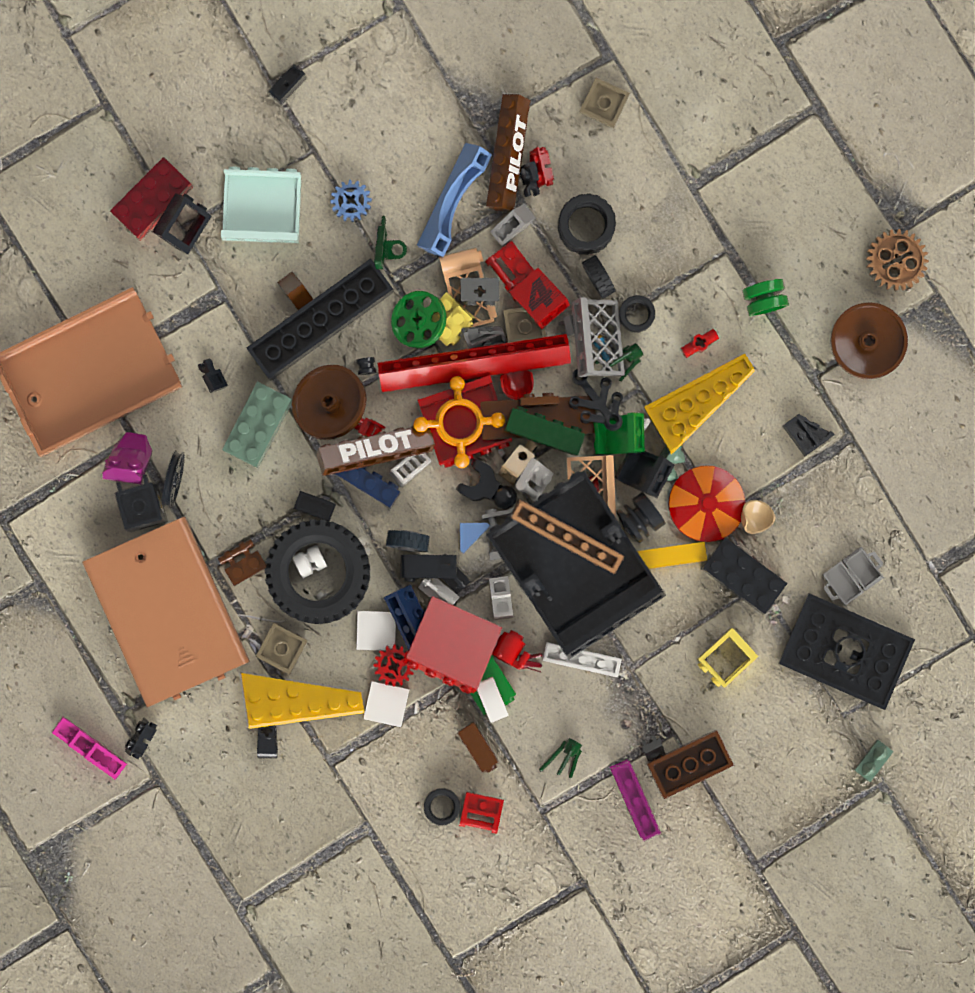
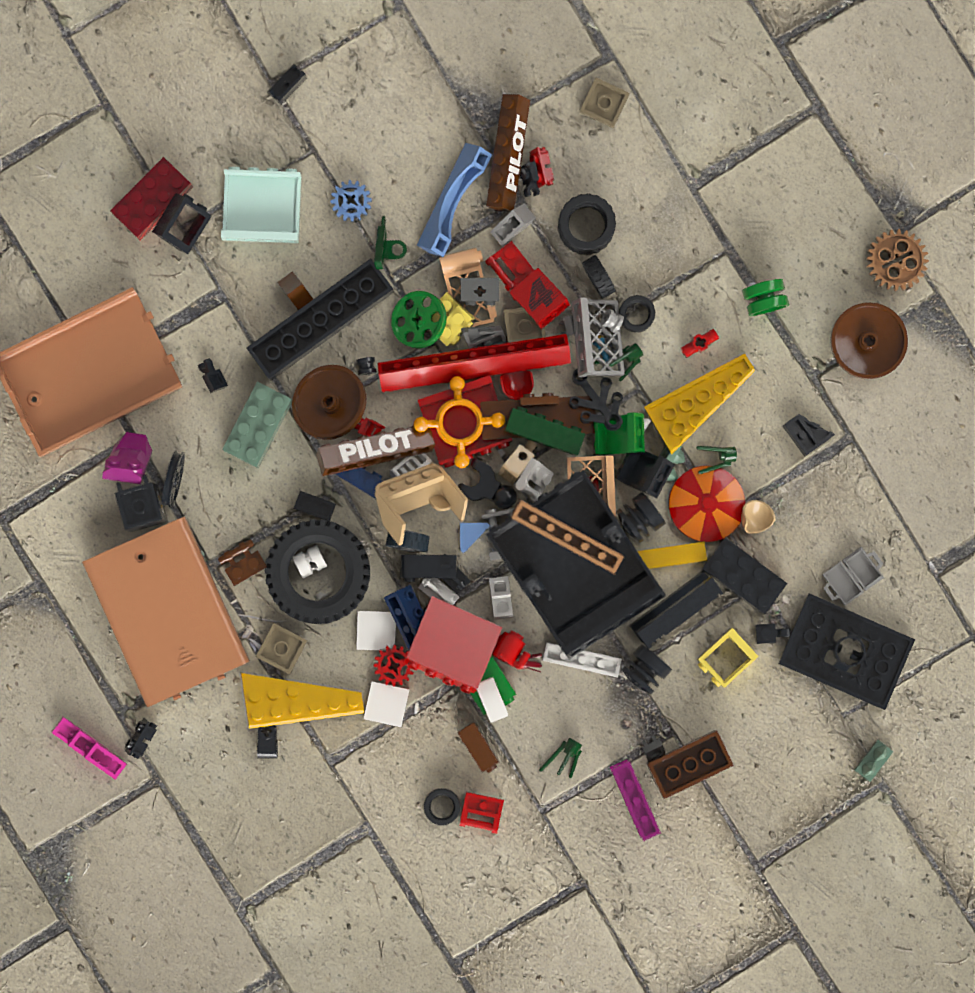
(413, 490): none -> tan windscreen
(612, 320): none -> light grey wheel
(646, 669): none -> black wheel
(676, 609): none -> black piece
(726, 454): none -> dark green plant
(767, 633): none -> black plate

